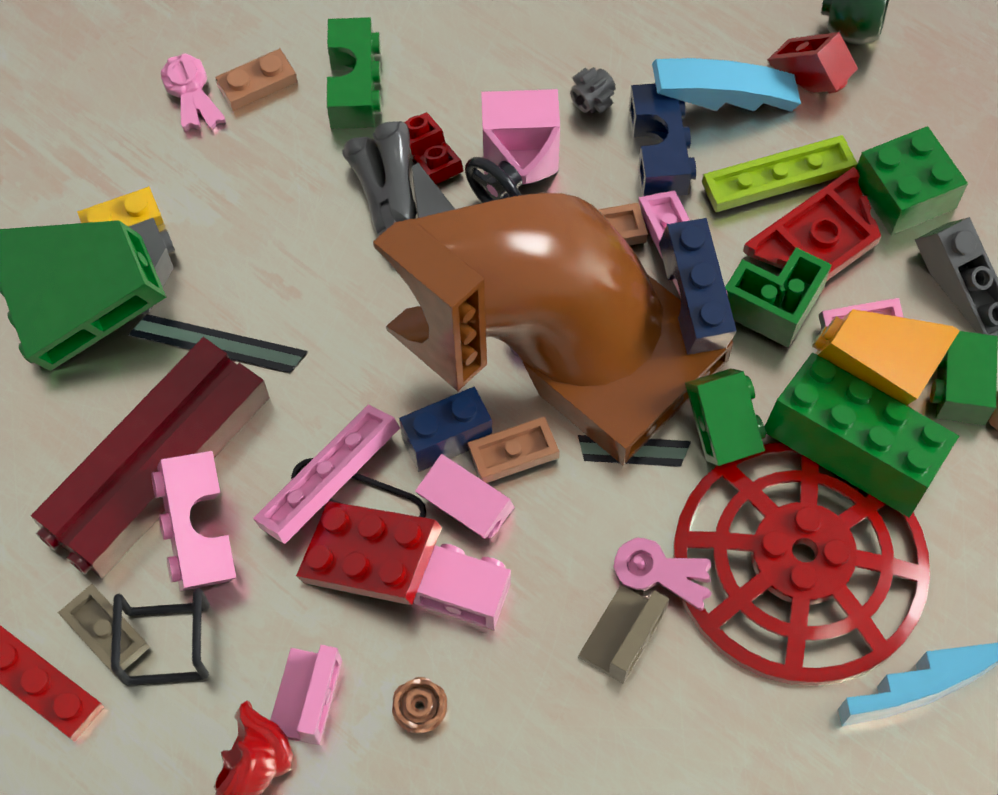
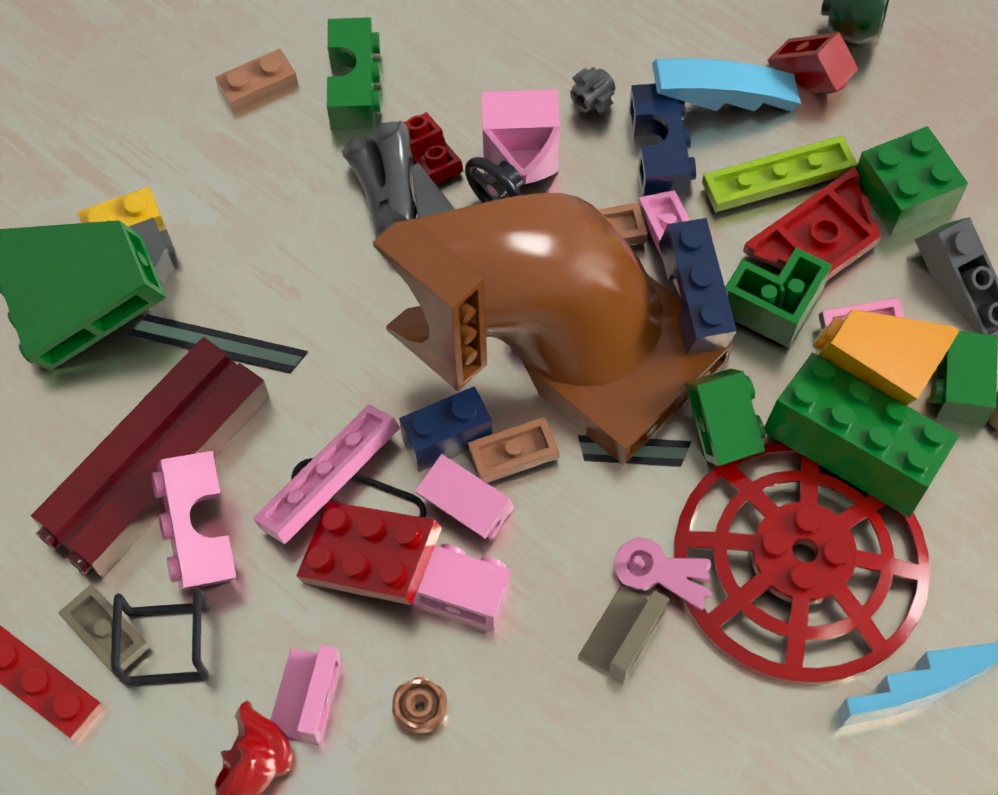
(185, 78): bright pink piece -> none

